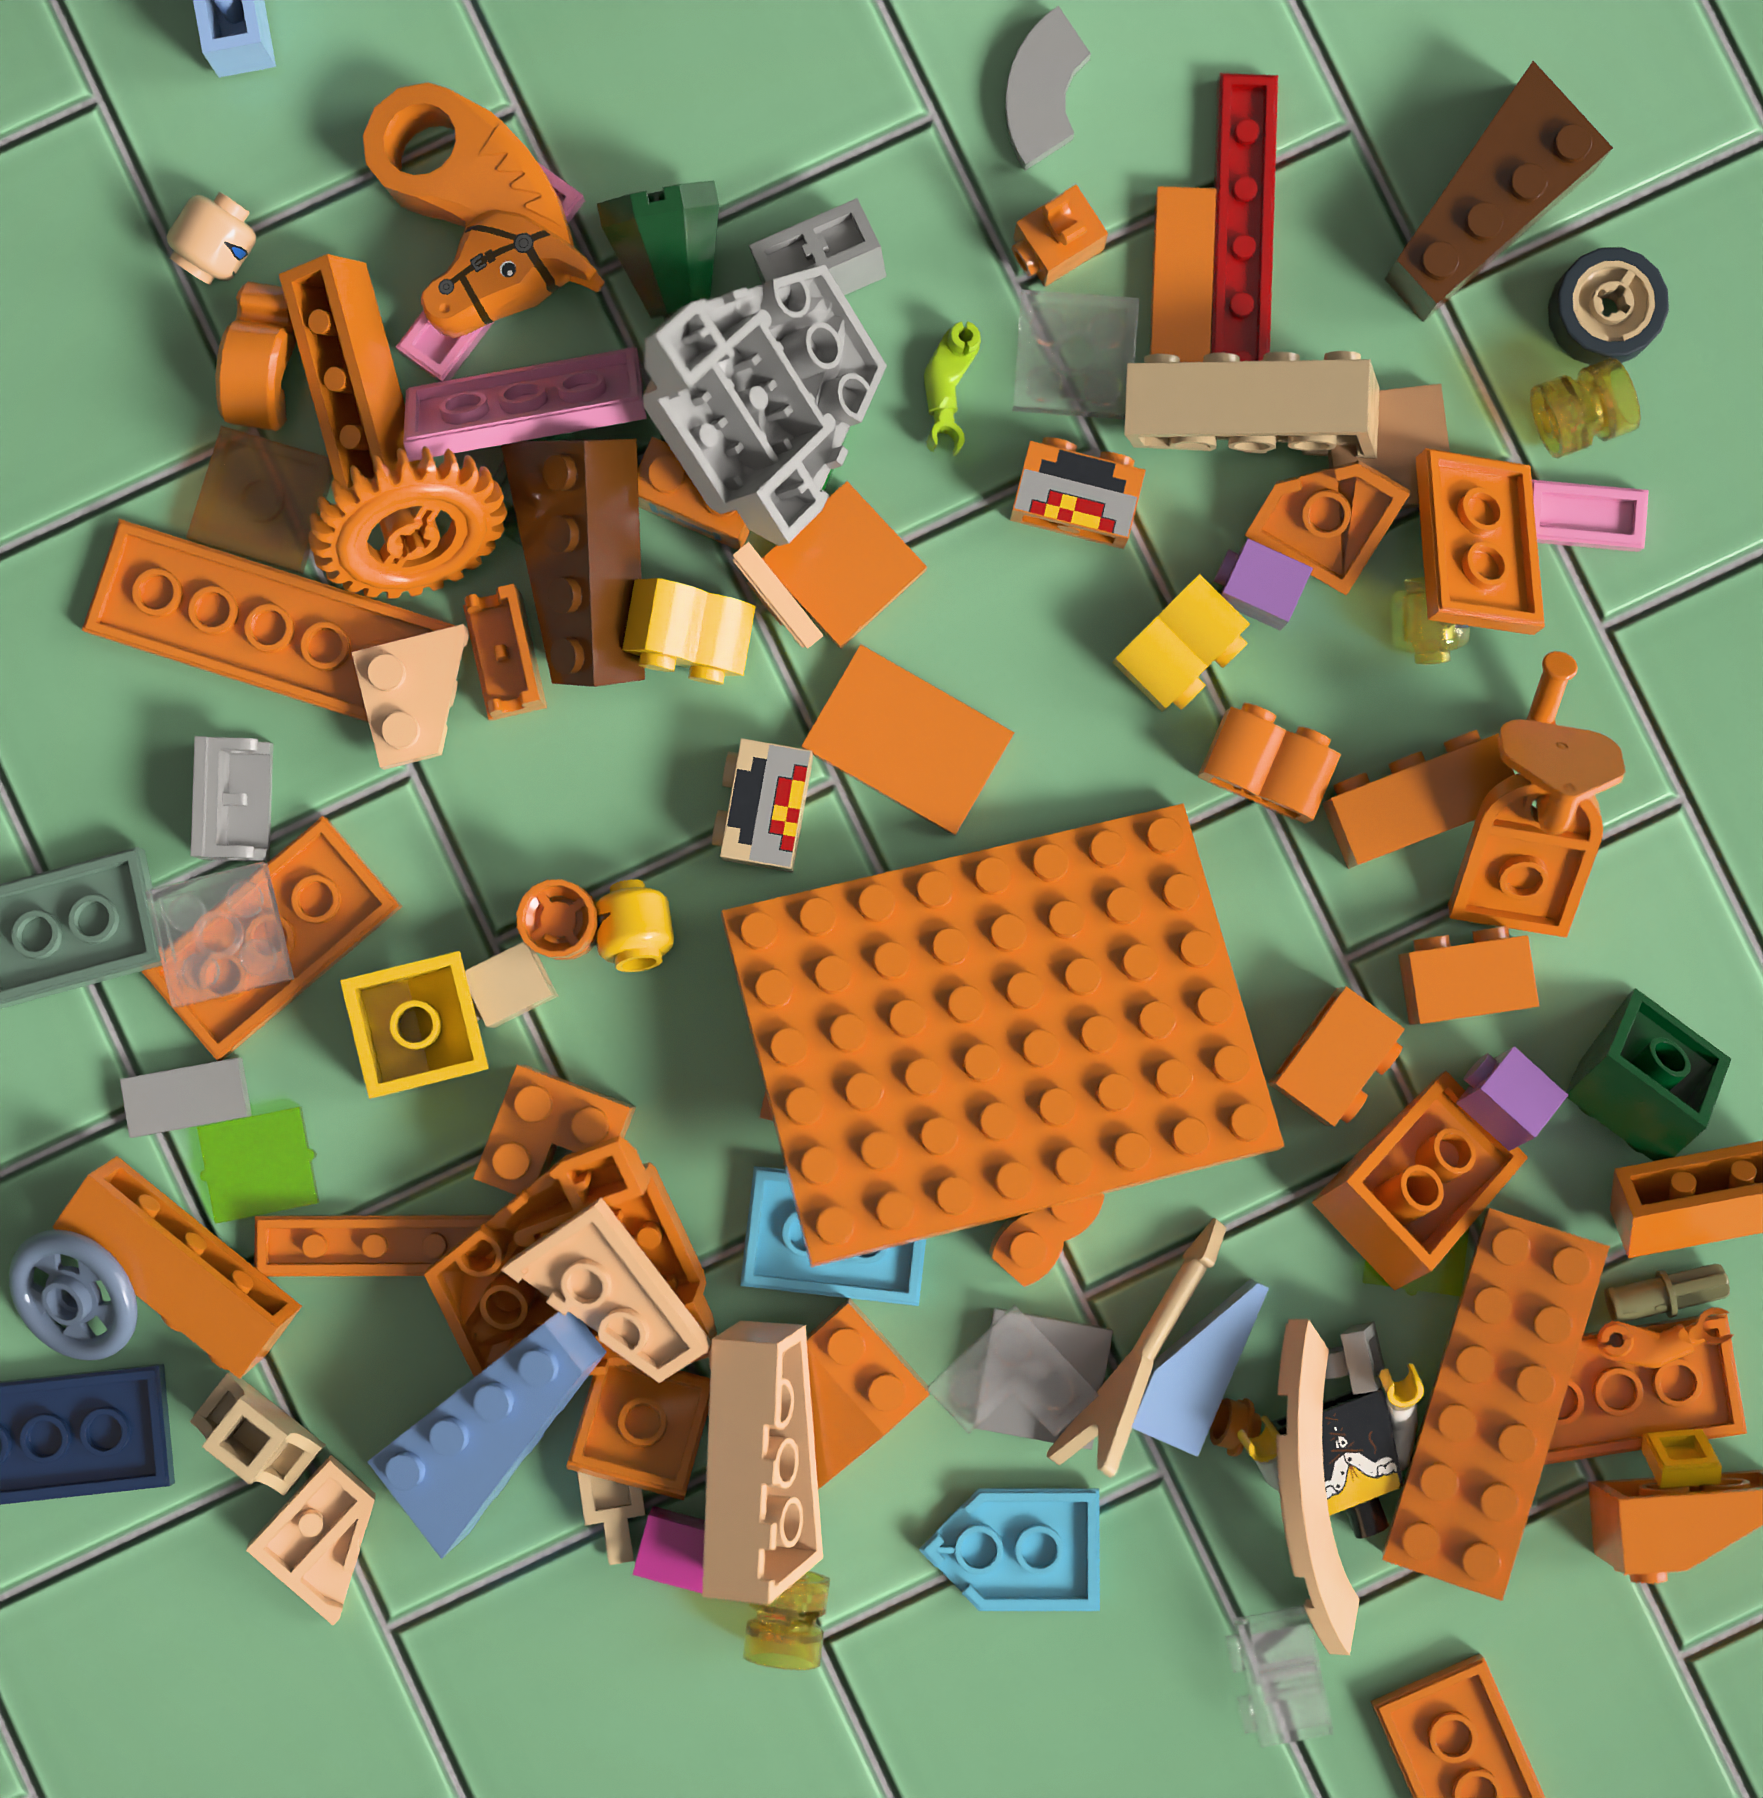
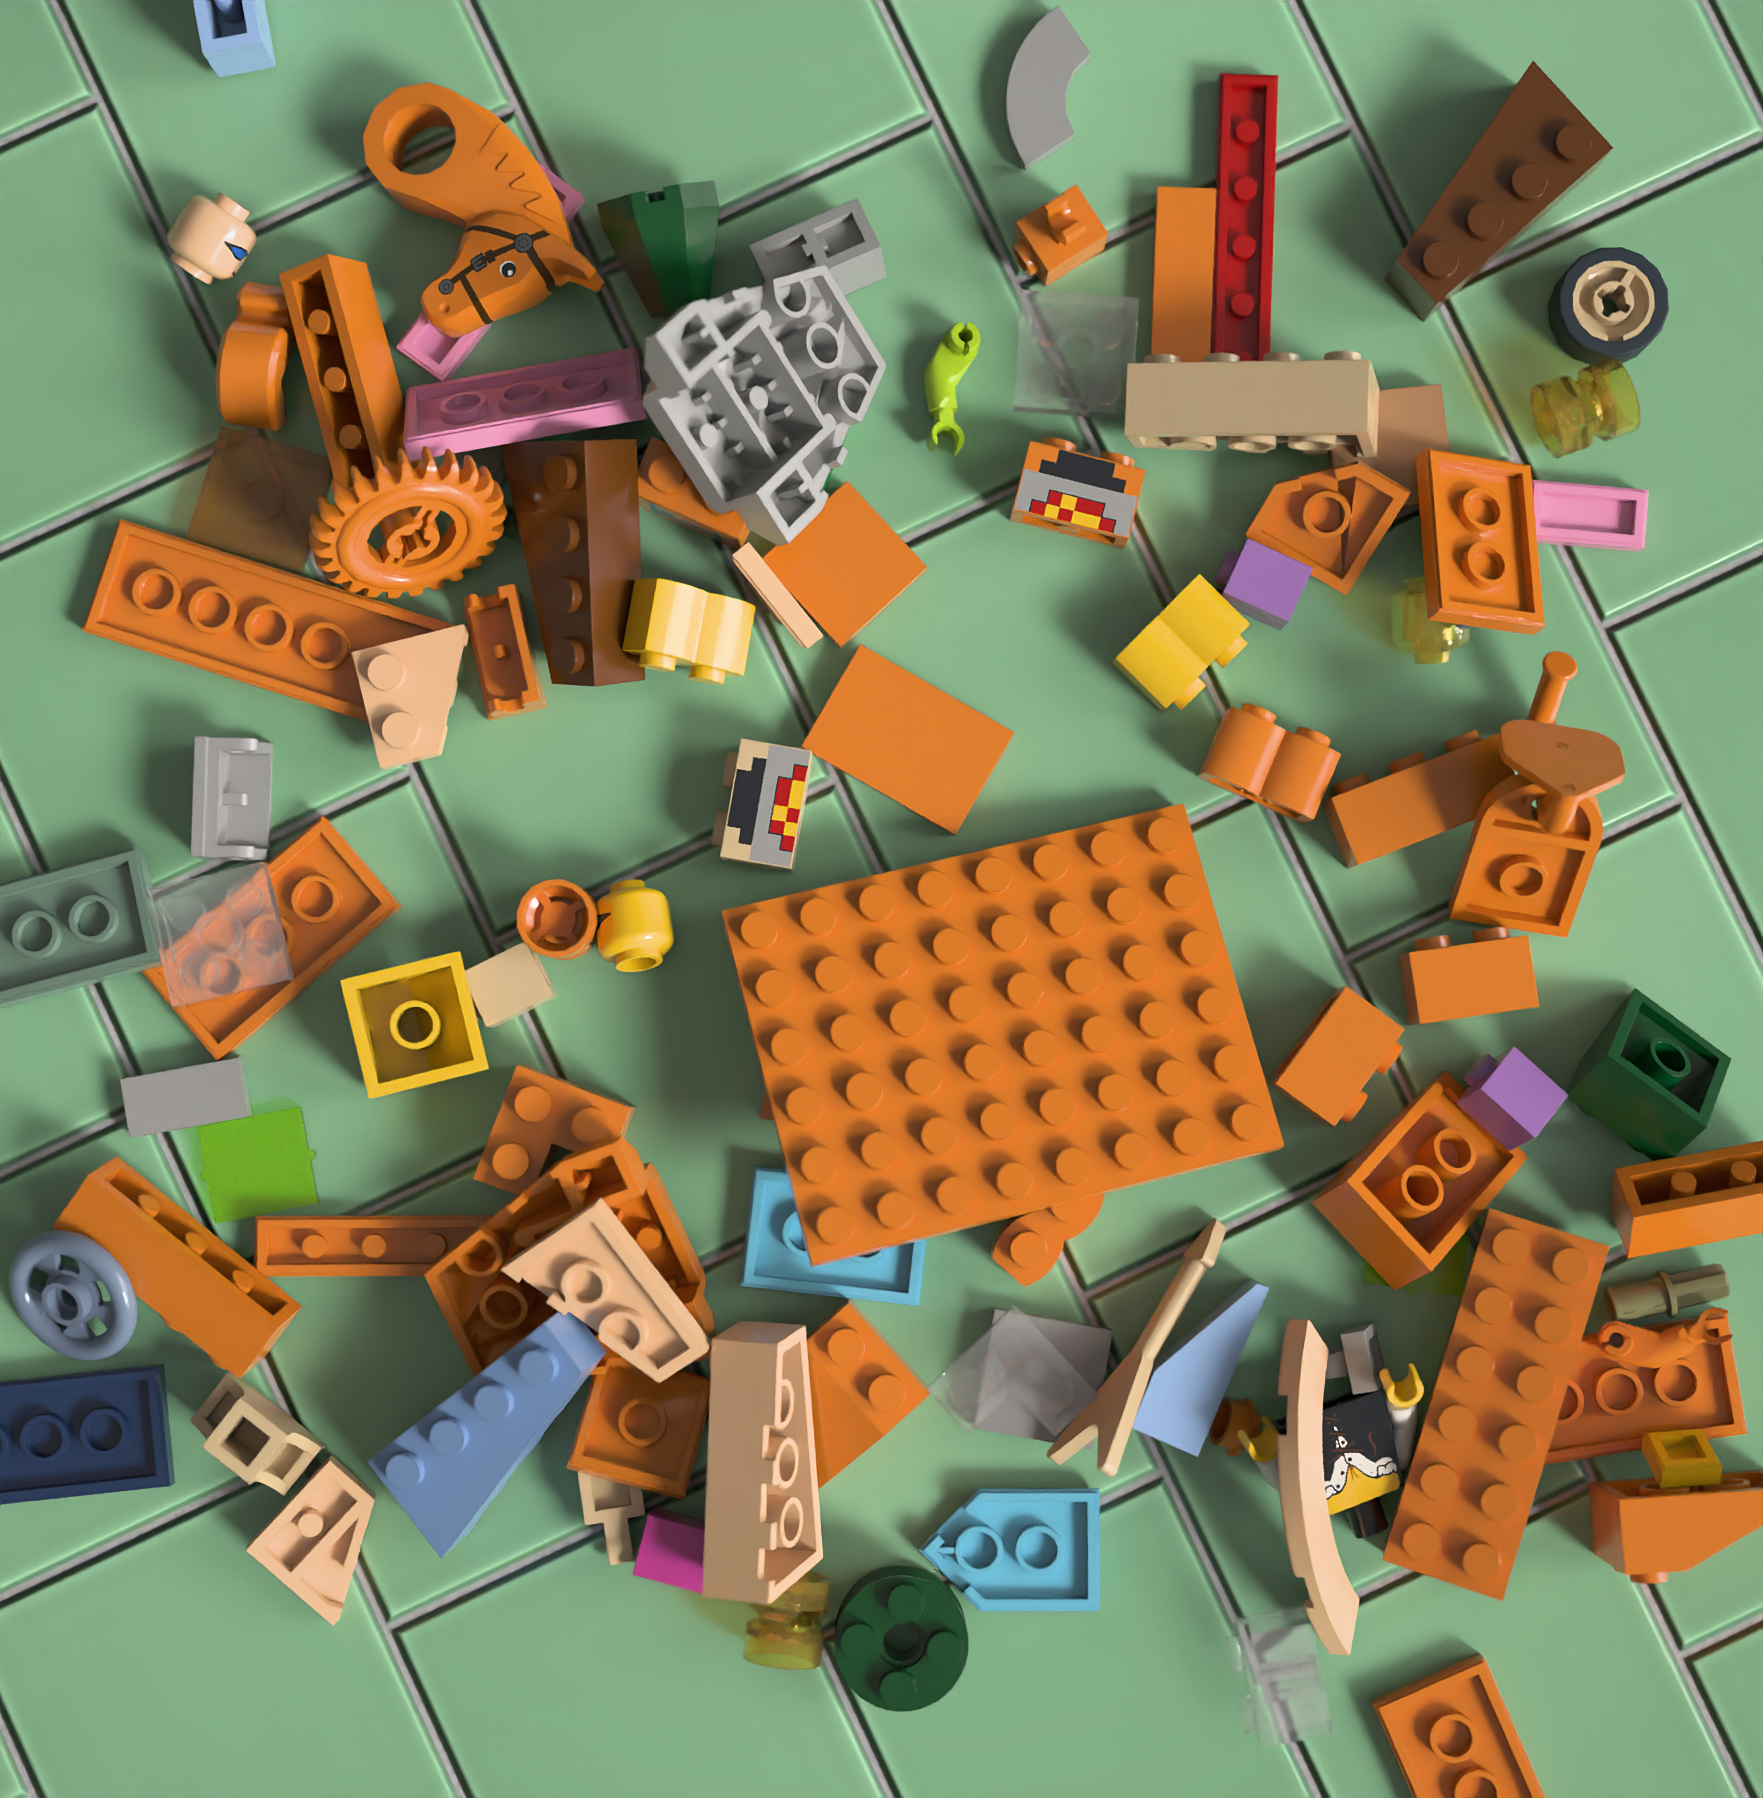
(901, 1677): none -> dark green wheel

